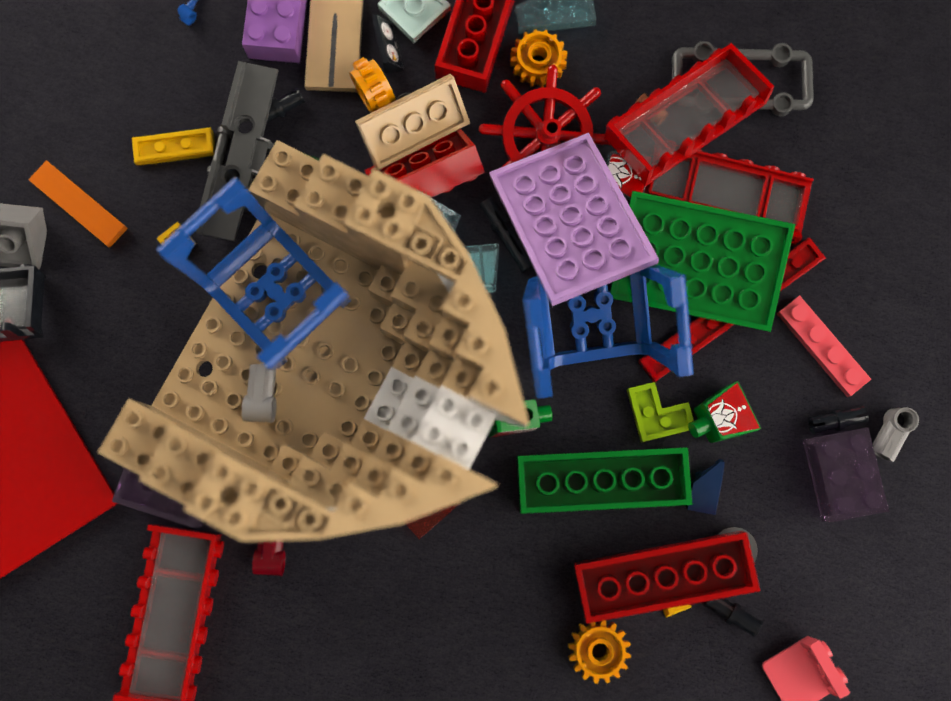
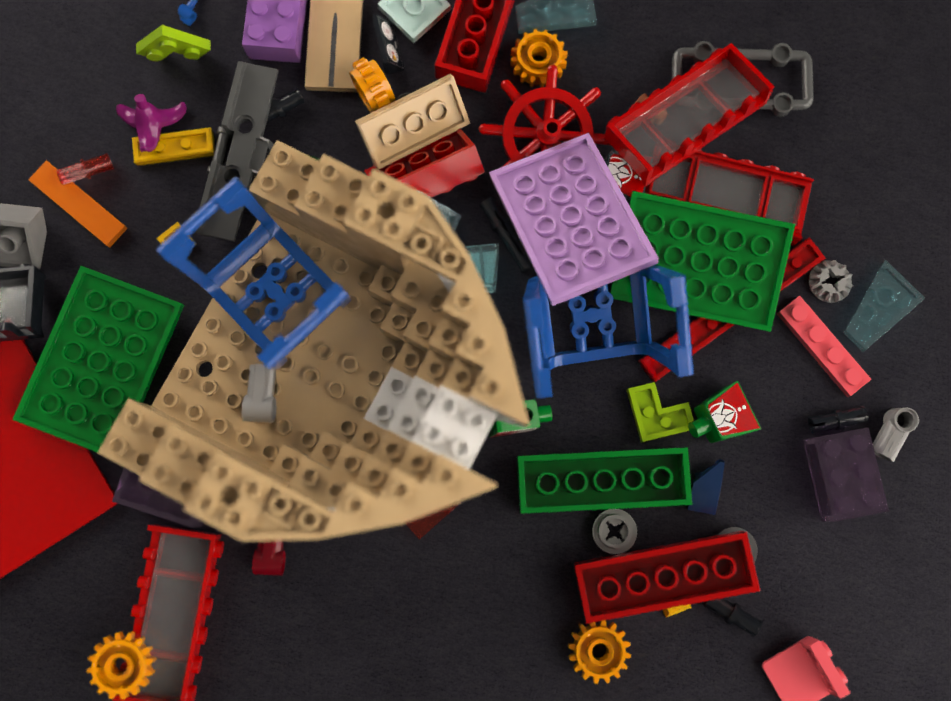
(84, 169): none -> clear red axle
(97, 358): none -> green piece
(107, 674): none -> light orange gear
(149, 120): none -> magenta piece
(168, 40): none -> lime plate
(627, 531): none -> light grey gear
(827, 292): none -> light grey gear
(882, 306): none -> clear light blue wing

